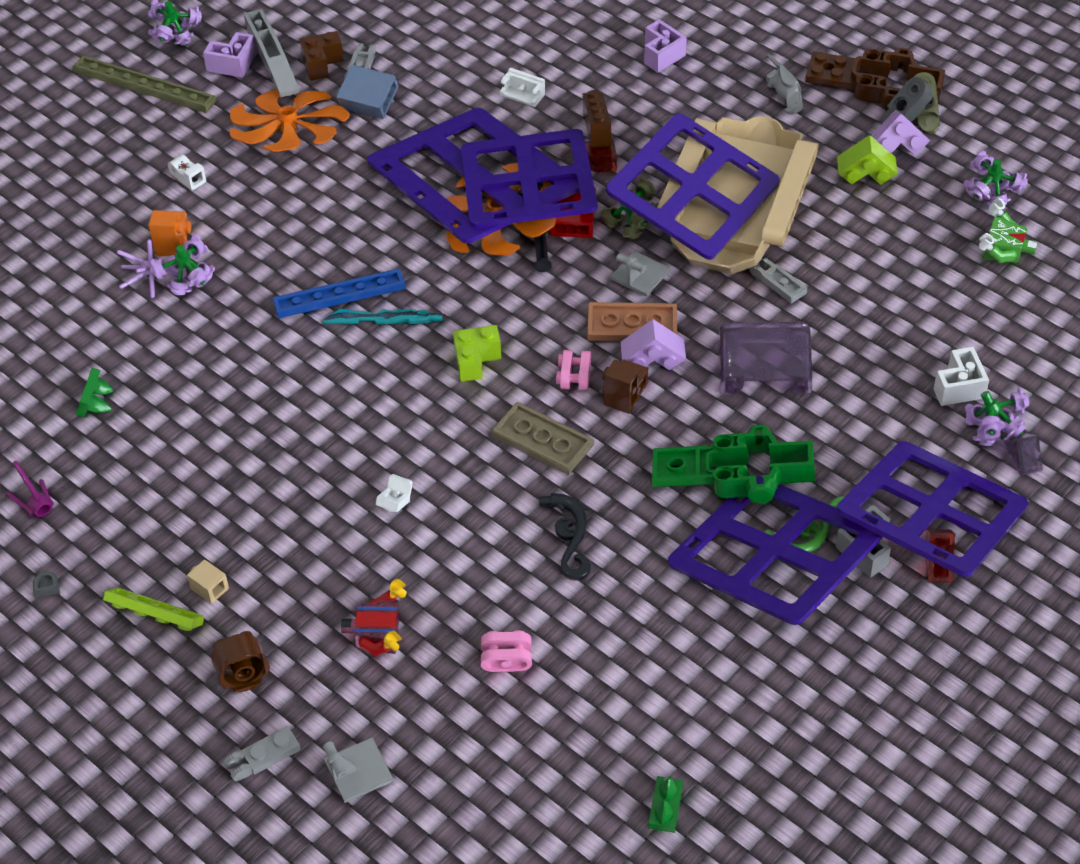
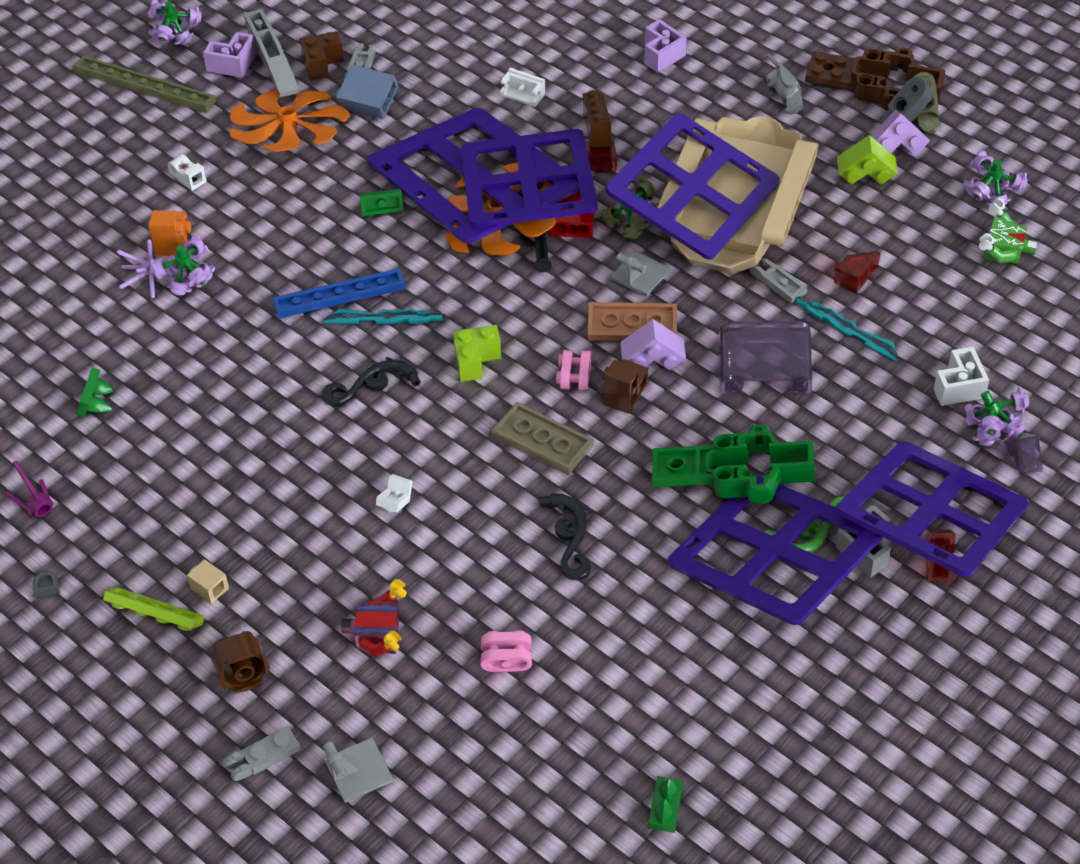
(374, 384): none -> black plant
(381, 202): none -> green tile
(849, 328): none -> teal sword
(856, 270): none -> clear red slope

